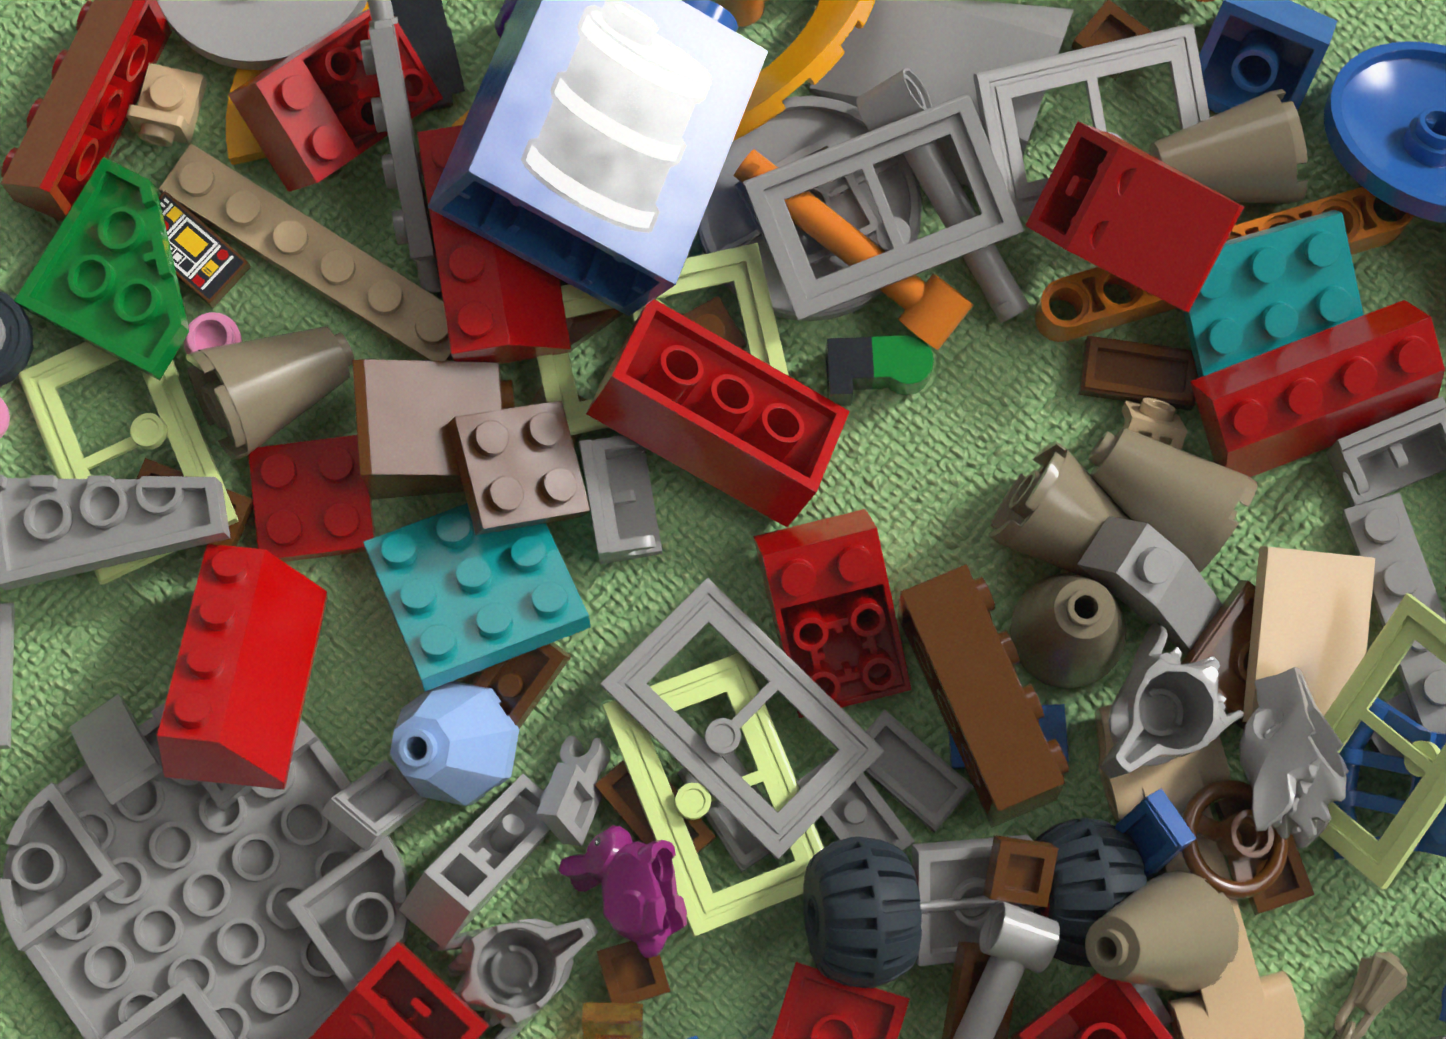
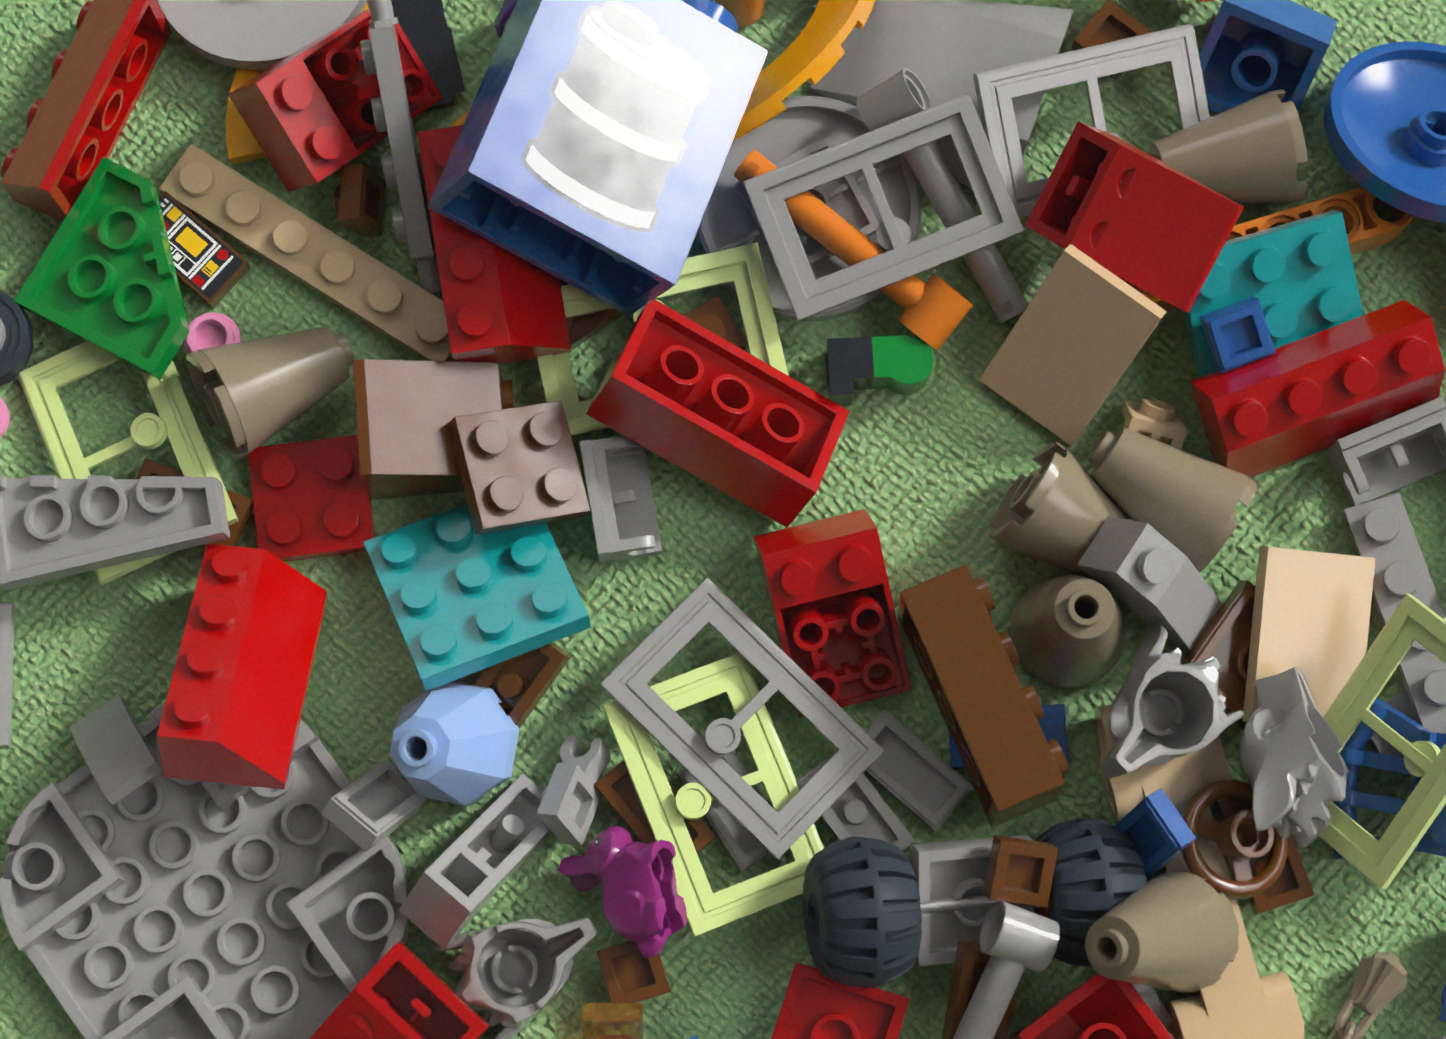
(167, 105): tan bracket -> none
(360, 200): none -> reddish brown plate
(1072, 345): none -> tan tile
(1137, 371): reddish brown tile -> none
(1237, 334): none -> blue tile

